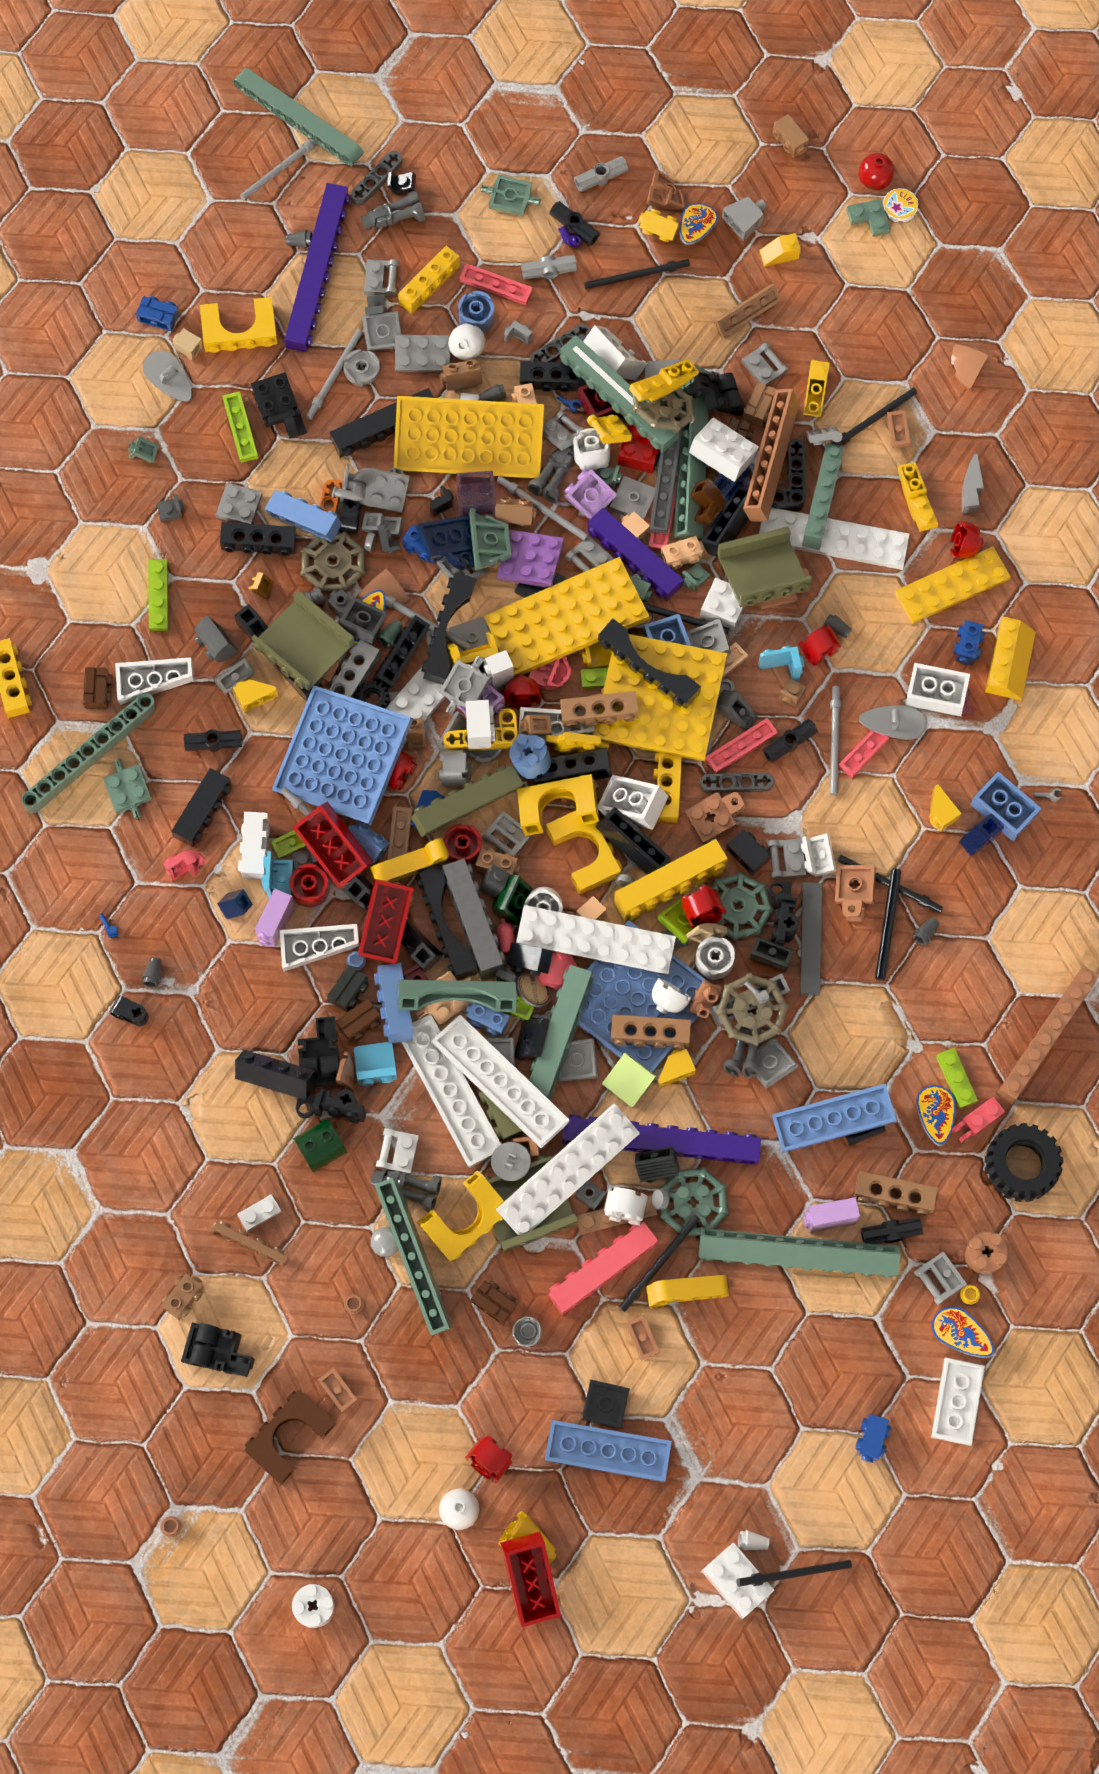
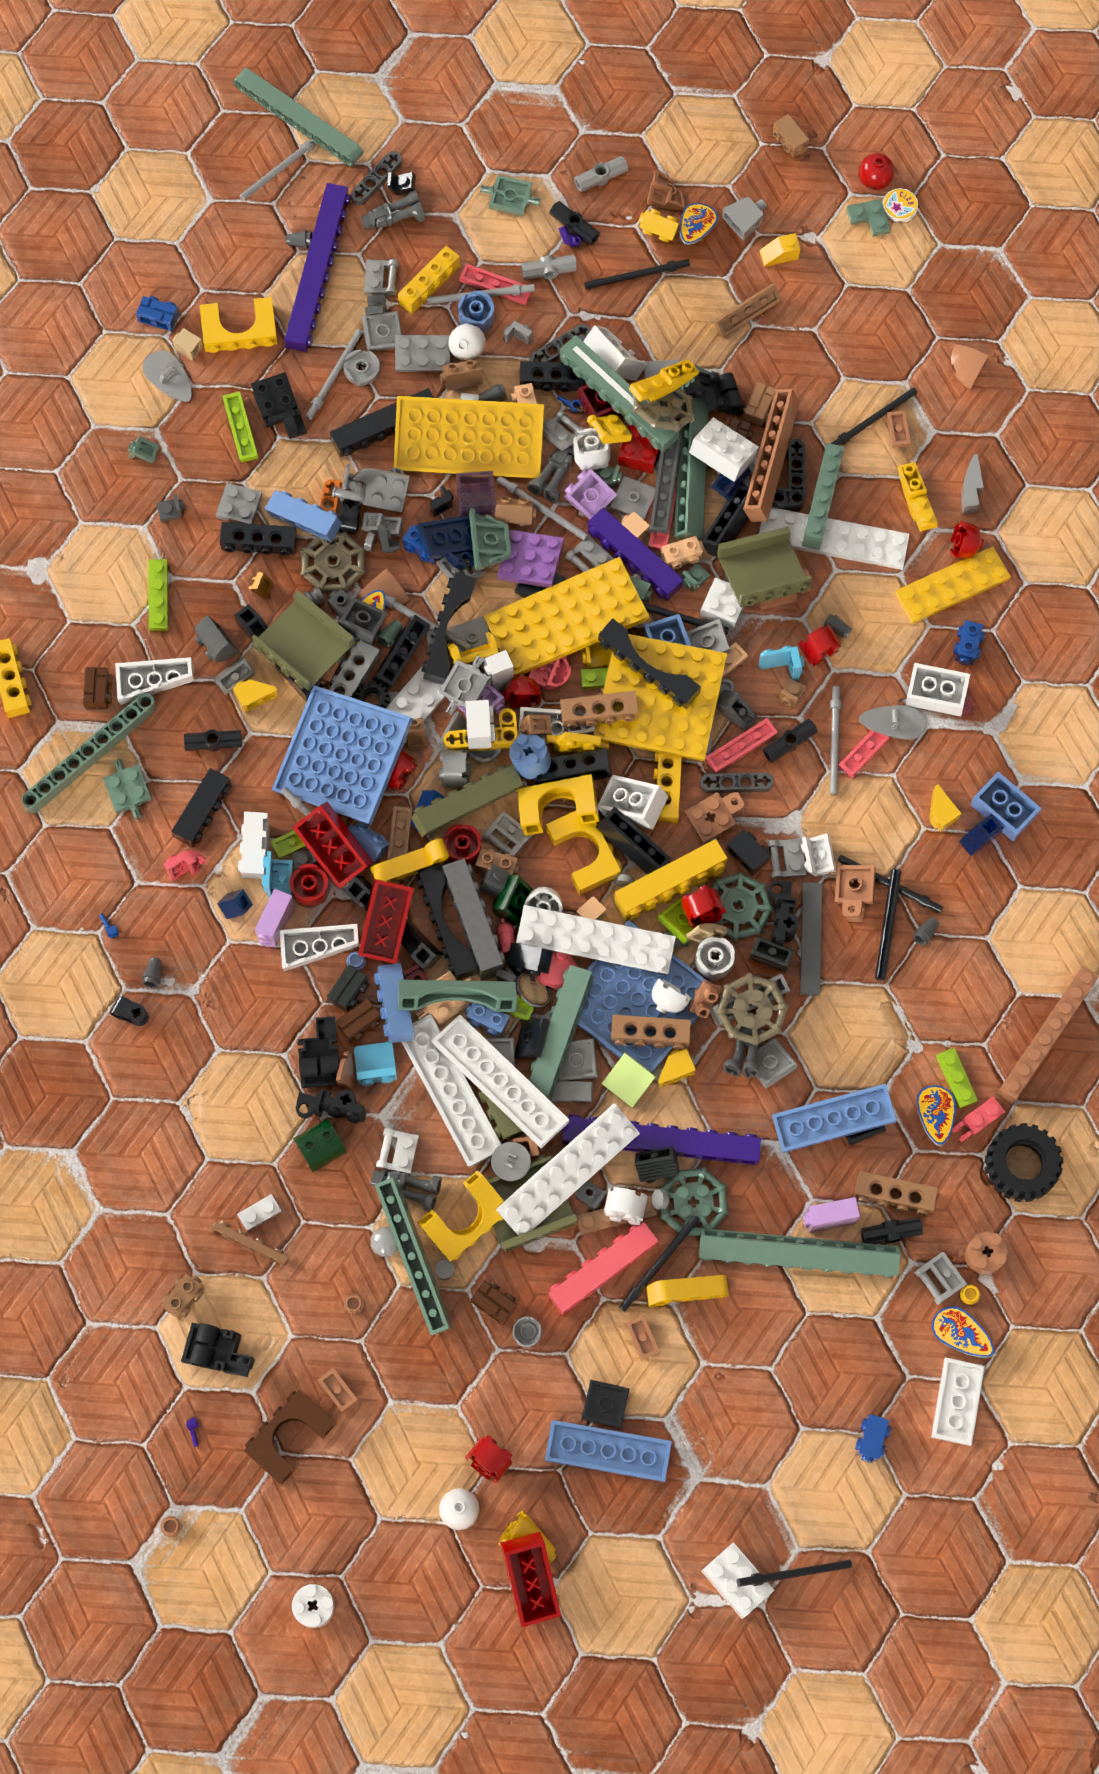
(191, 1425): none -> dark purple hand
(275, 1074): black brick -> none
(444, 1269): none -> light grey tile
(515, 290): none -> light grey bar
(573, 1092): none -> light grey slope
(709, 499): reddish brown brick -> none
(751, 1541): white cone -> none
(760, 368): light grey plate -> none
(760, 997): light grey hand -> none
(816, 388): yellow slope -> none
(818, 436): light grey plate -> none
(1010, 659): yellow slope -> none
(1051, 795): light grey hand -> none

